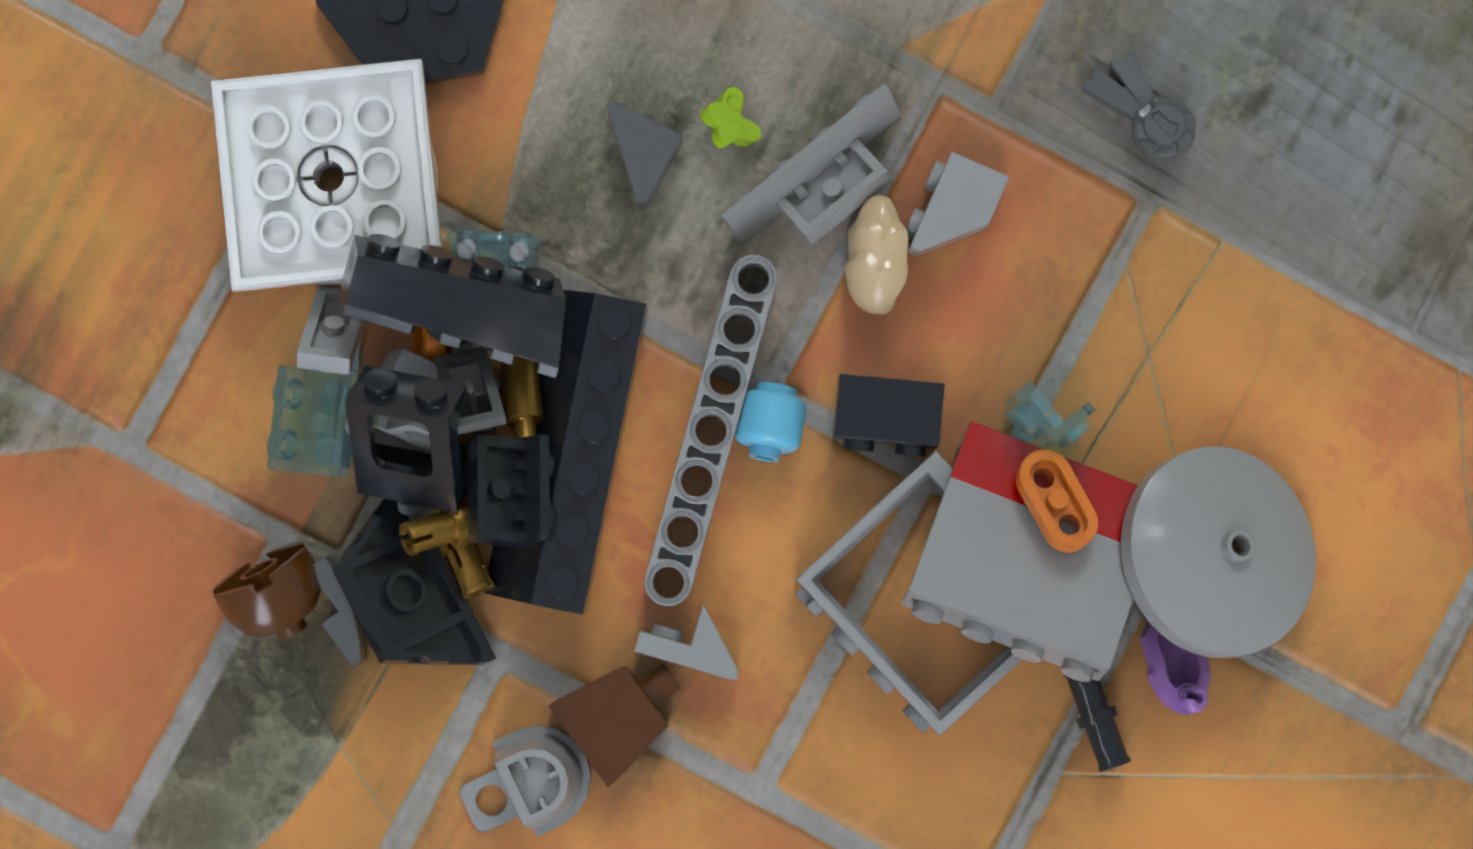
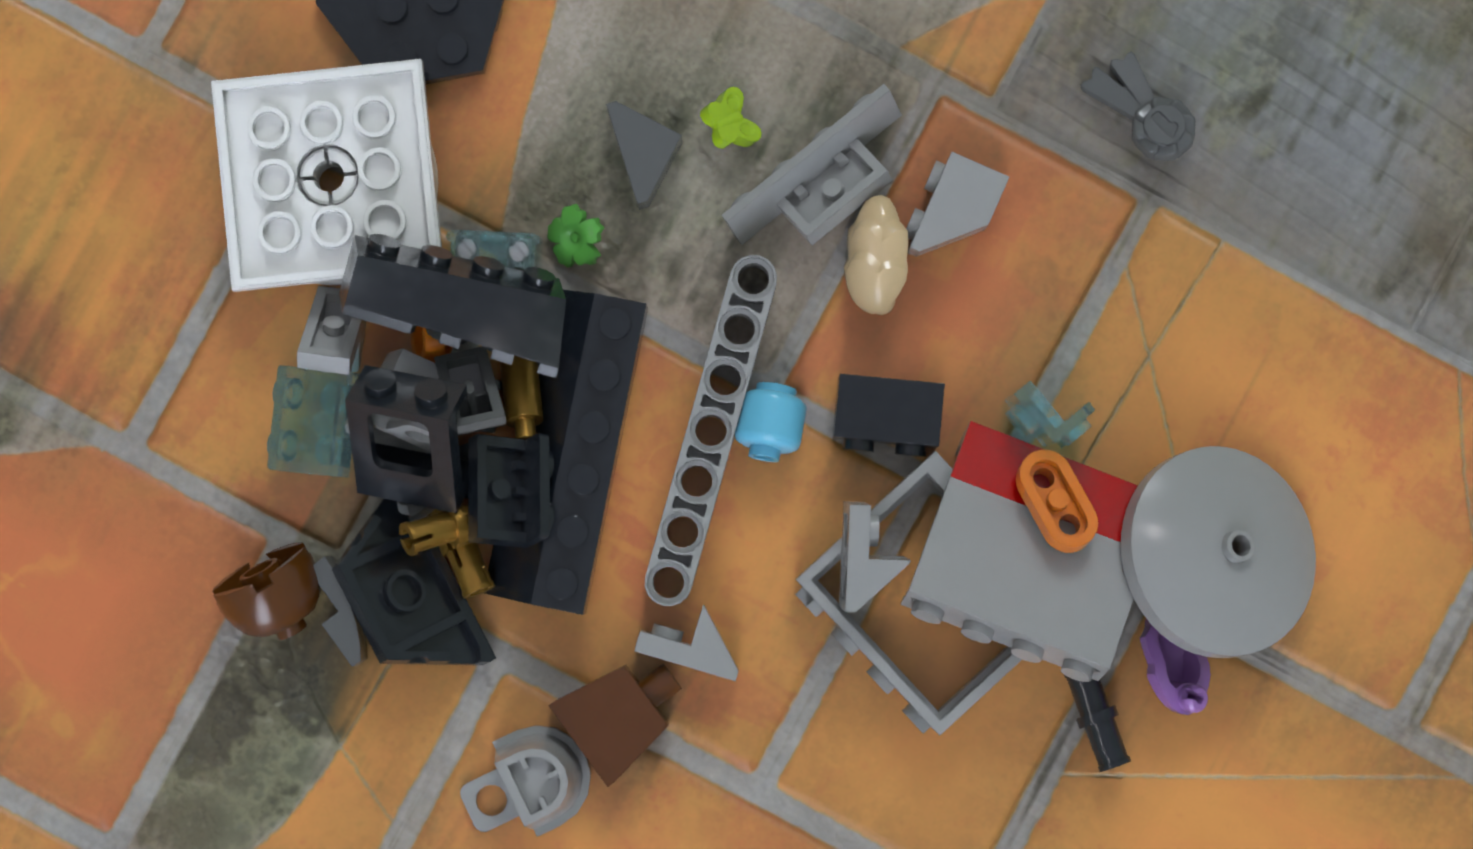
(575, 237): none -> bright green plant
(863, 573): none -> light grey slope

